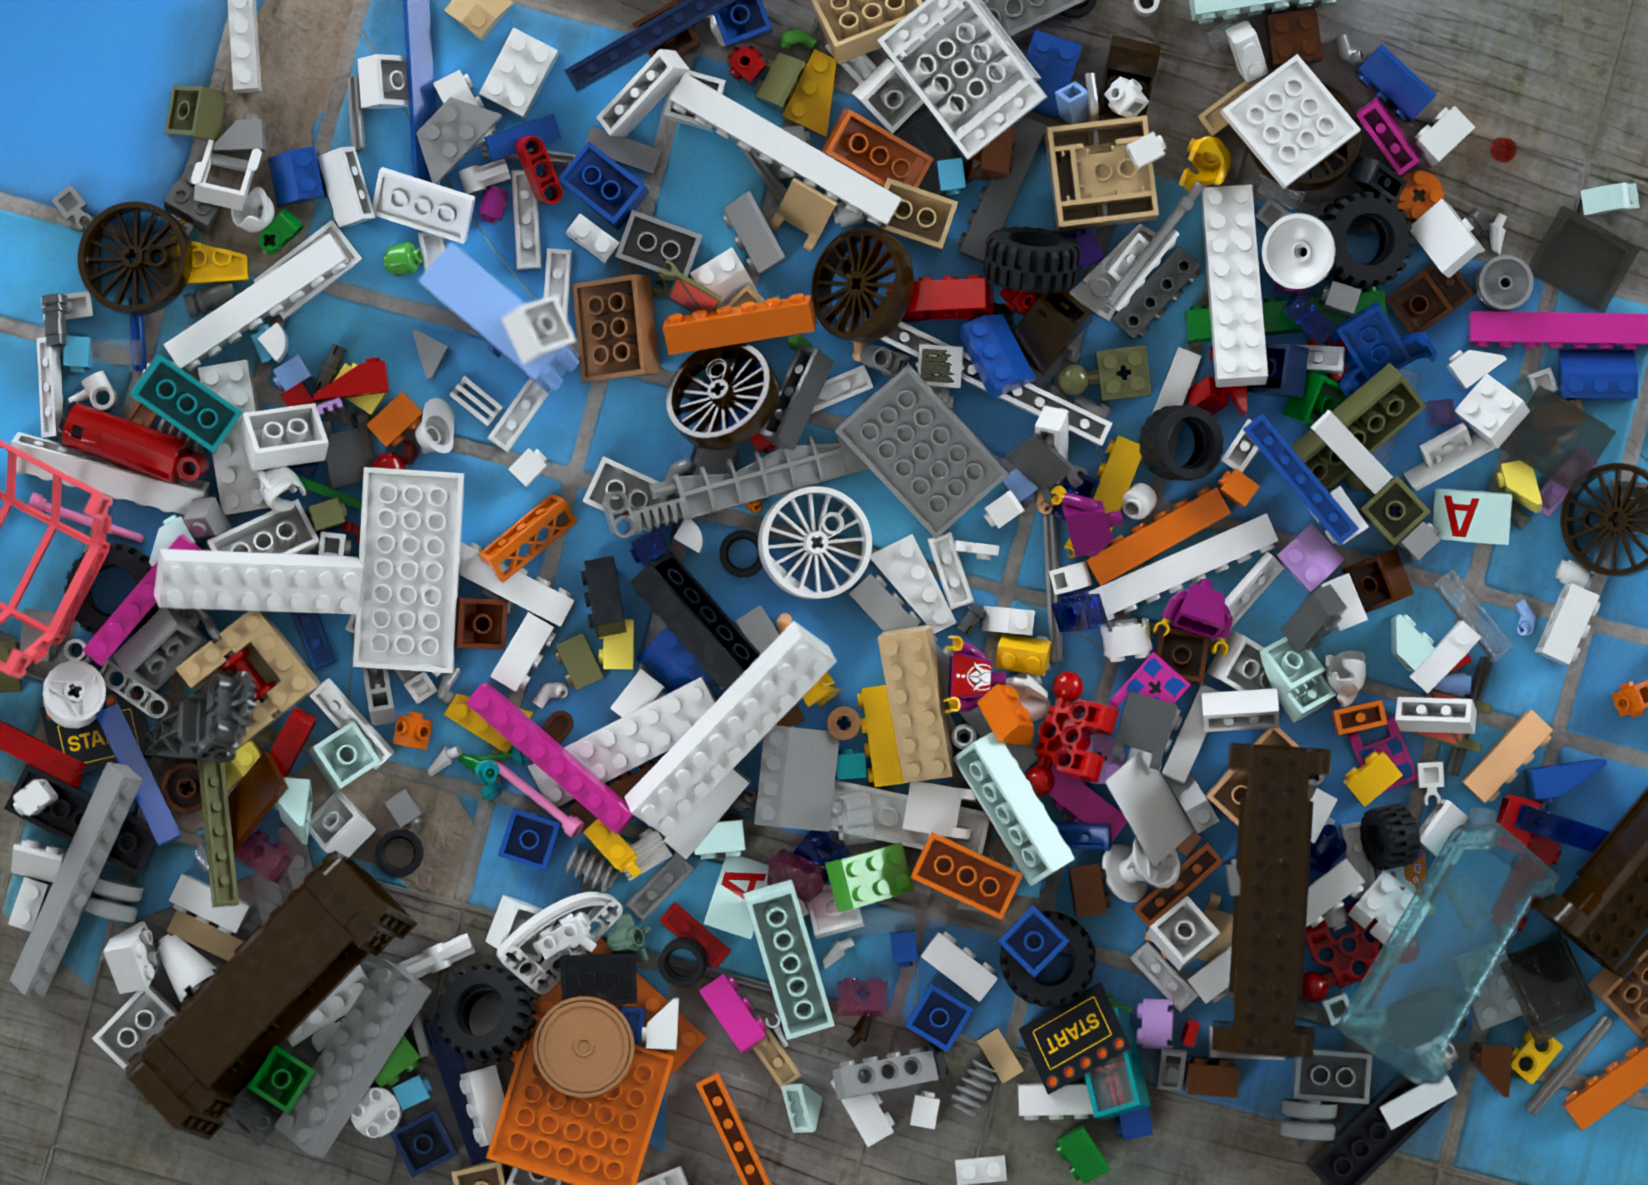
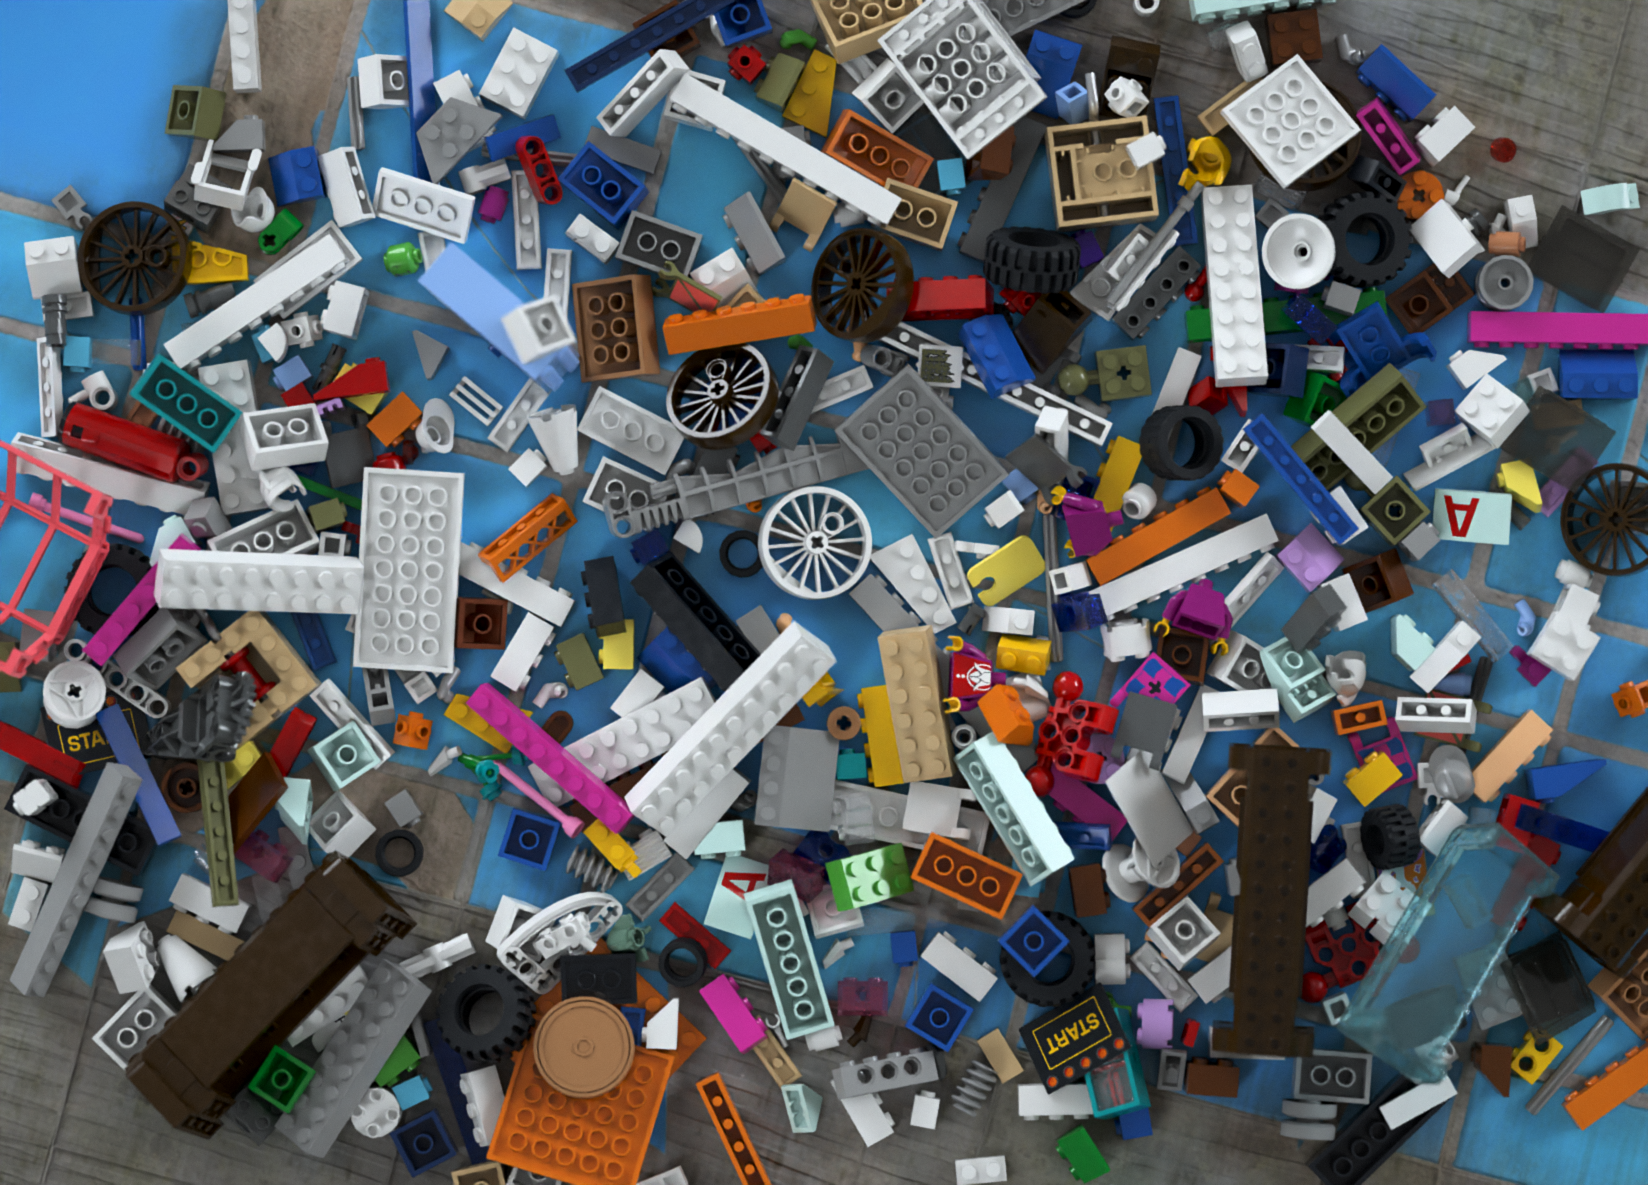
(53, 266): none -> white slope
(303, 329): none -> white brick
(345, 309): none -> white brick
(557, 436): none -> white cone
(631, 430): none -> white plate
(824, 1038): none -> white brick
(1009, 567): none -> light yellow piece
(1110, 958): none -> white brick
(1174, 163): none -> blue plate
(1195, 291): none -> red bar
(1451, 773): none -> light grey piece
(1452, 197): none -> white hand
(1506, 243): none -> nougat brick
(1522, 218): none -> white slope
(1530, 668): none -> magenta plate
(1563, 645): none -> white brick

